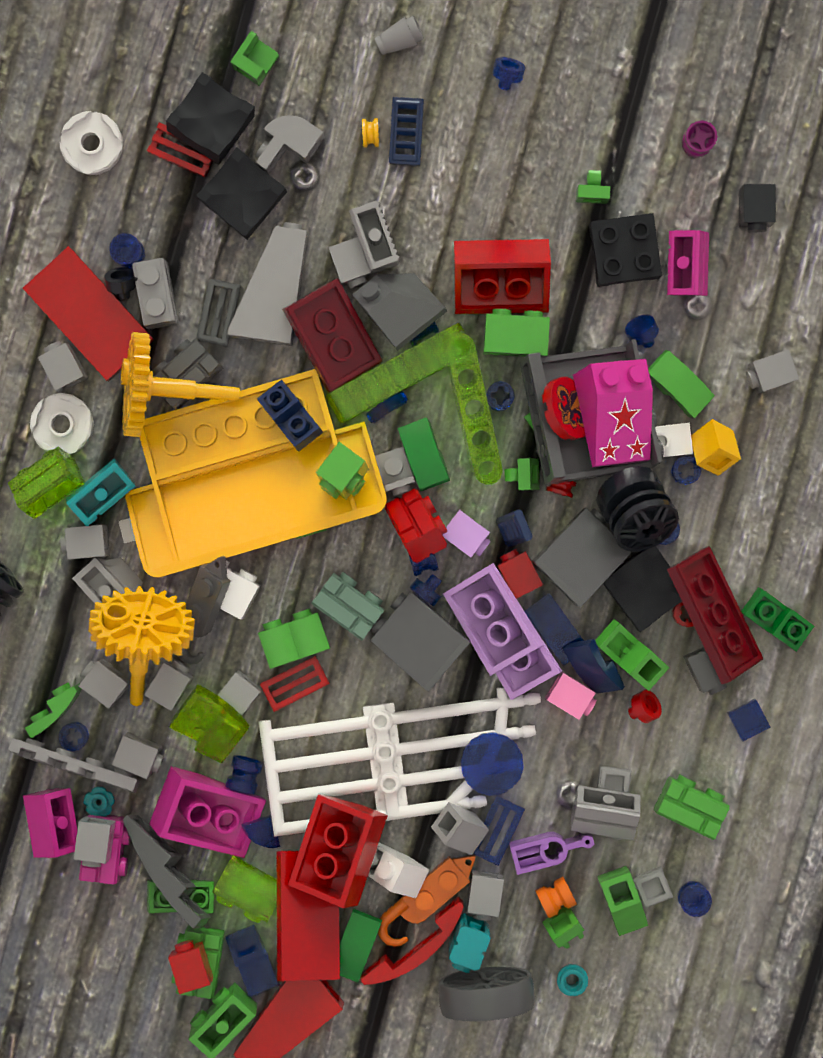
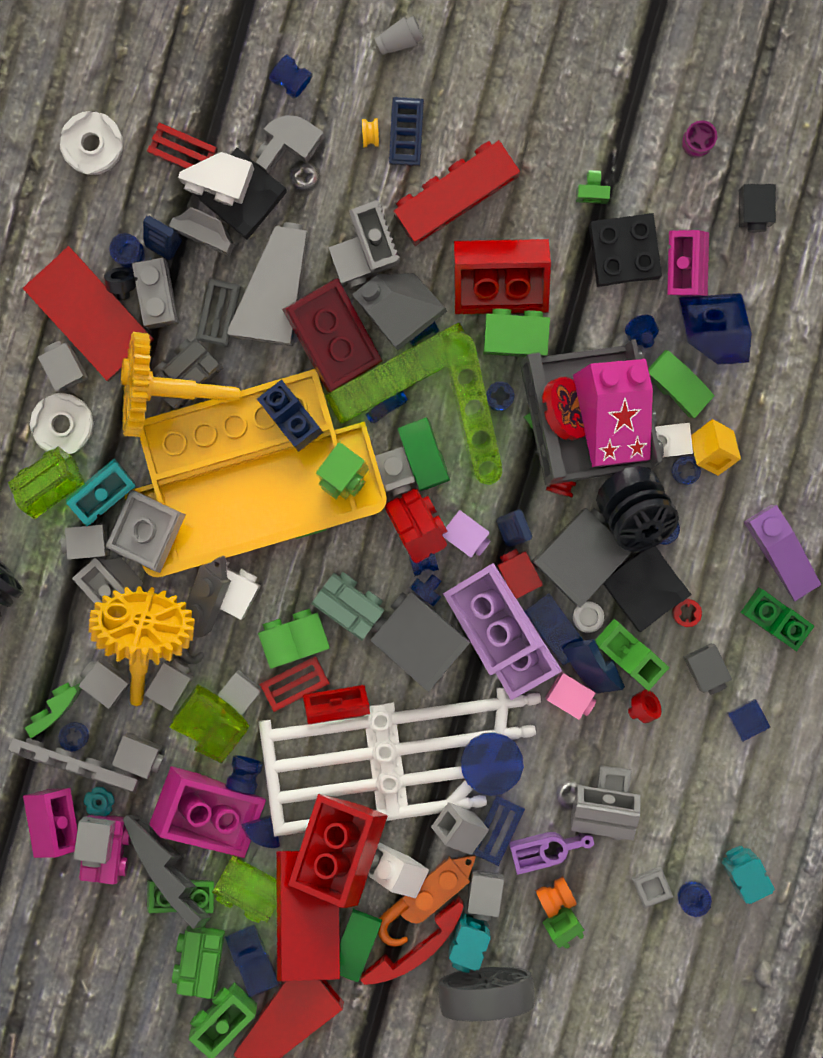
(145, 531): none -> light grey tile
(160, 238): none -> dark blue slope
(190, 966): red brick -> none
(204, 230): none -> light grey slope
(210, 119): black brick -> none
(219, 175): none -> white slope
(254, 59): bright green panel -> none
(290, 76): none -> clear blue wheel
(336, 704): none -> red tile
(456, 192): none -> red brick
(508, 71): clear blue tile -> none
(526, 474): bright green tile -> none
(572, 989): teal plate -> none
(588, 617): none -> white tile
(623, 900): bright green slope -> none
(692, 807): bright green brick -> none
(715, 614): dark red tile -> none
(717, 327): none -> clear blue slope
(747, 874): none -> teal brick
(772, 372): light grey brick -> none
(783, 551): none -> medium lavender slope

